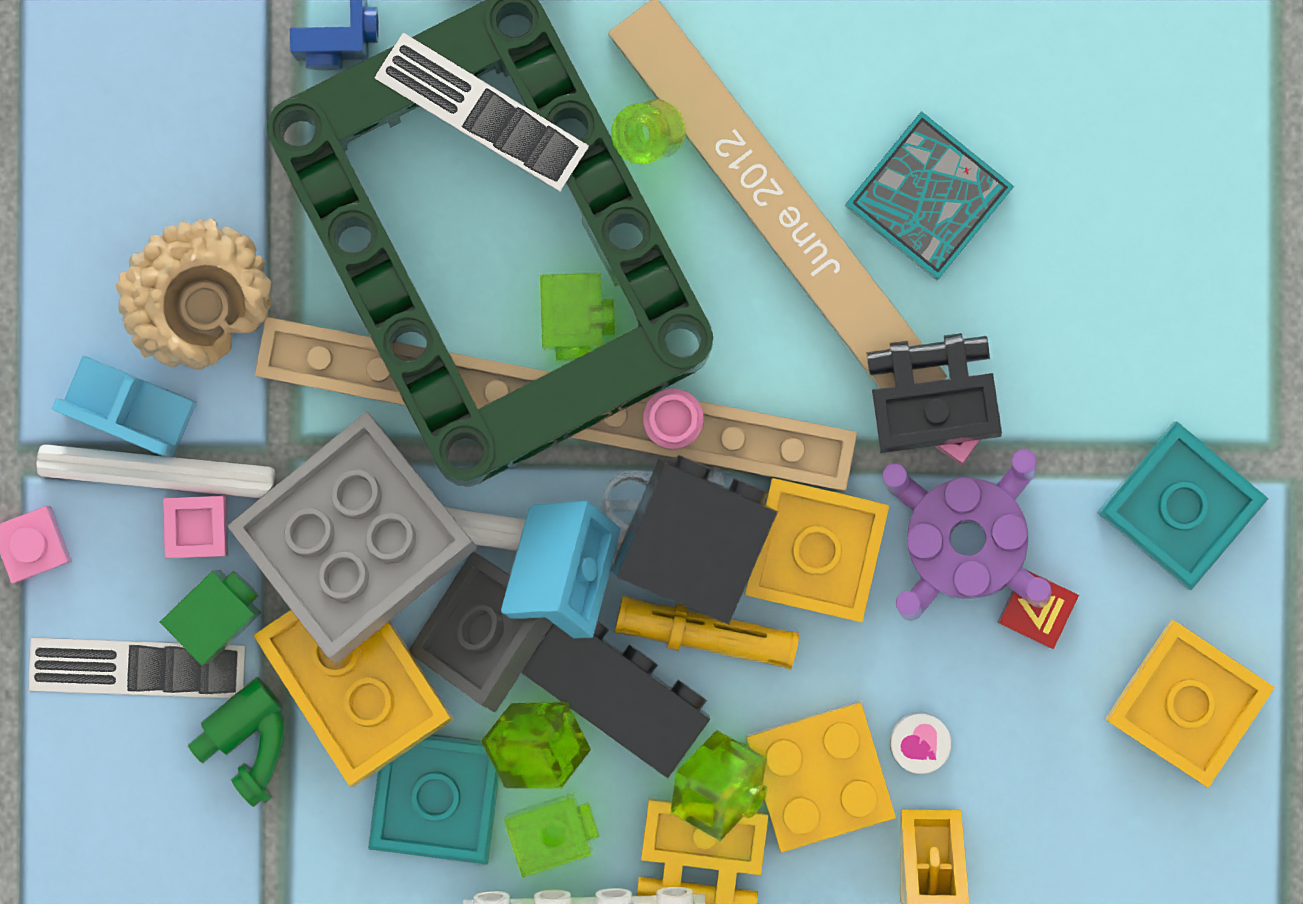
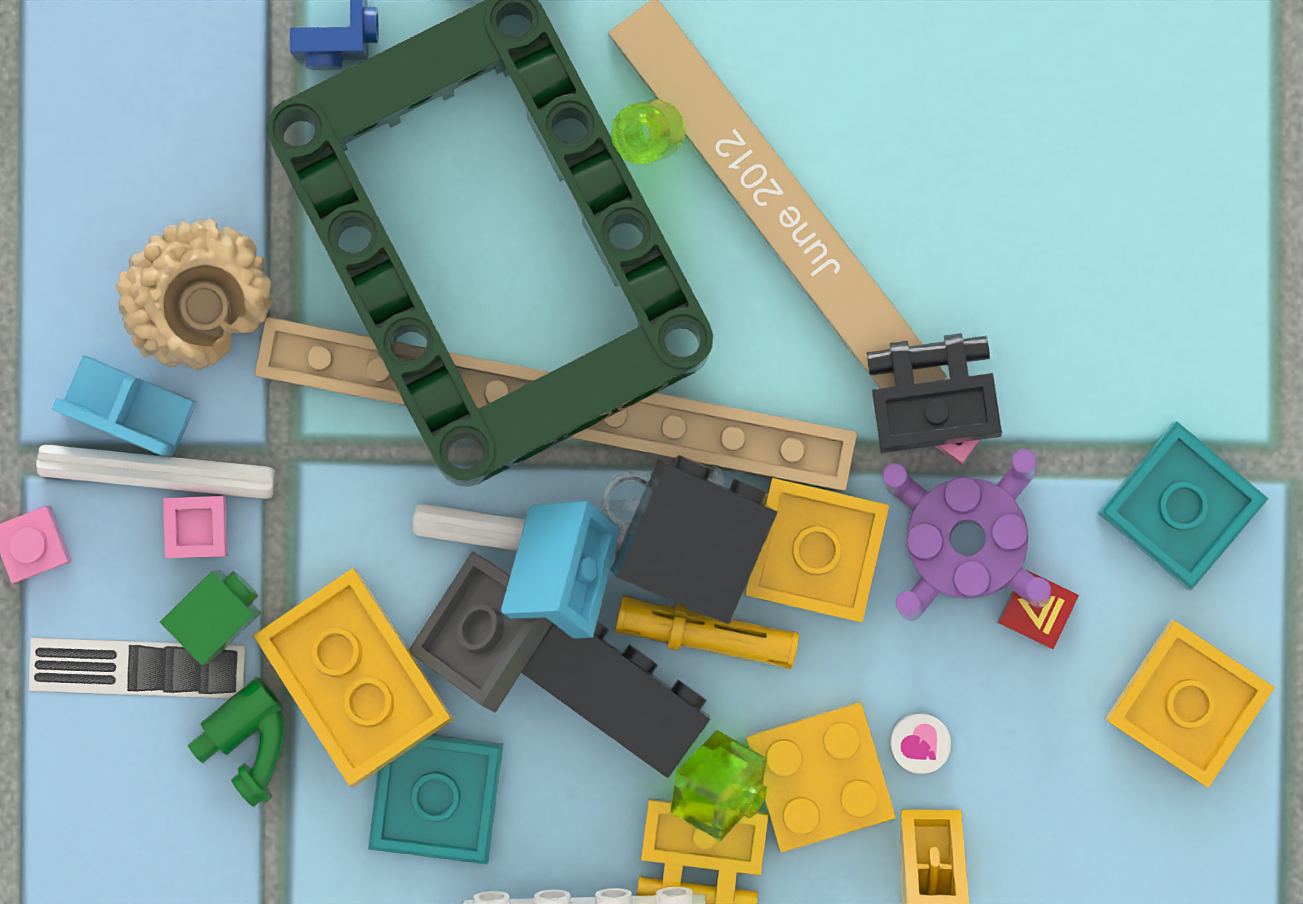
(351, 537): light grey plate -> none
(481, 111): sticker -> none
(536, 745): clear neon green brick -> none
(551, 833): clear neon green brick -> none
(574, 314): clear neon green brick -> none
(673, 418): bright pink plate -> none
(929, 195): tile -> none

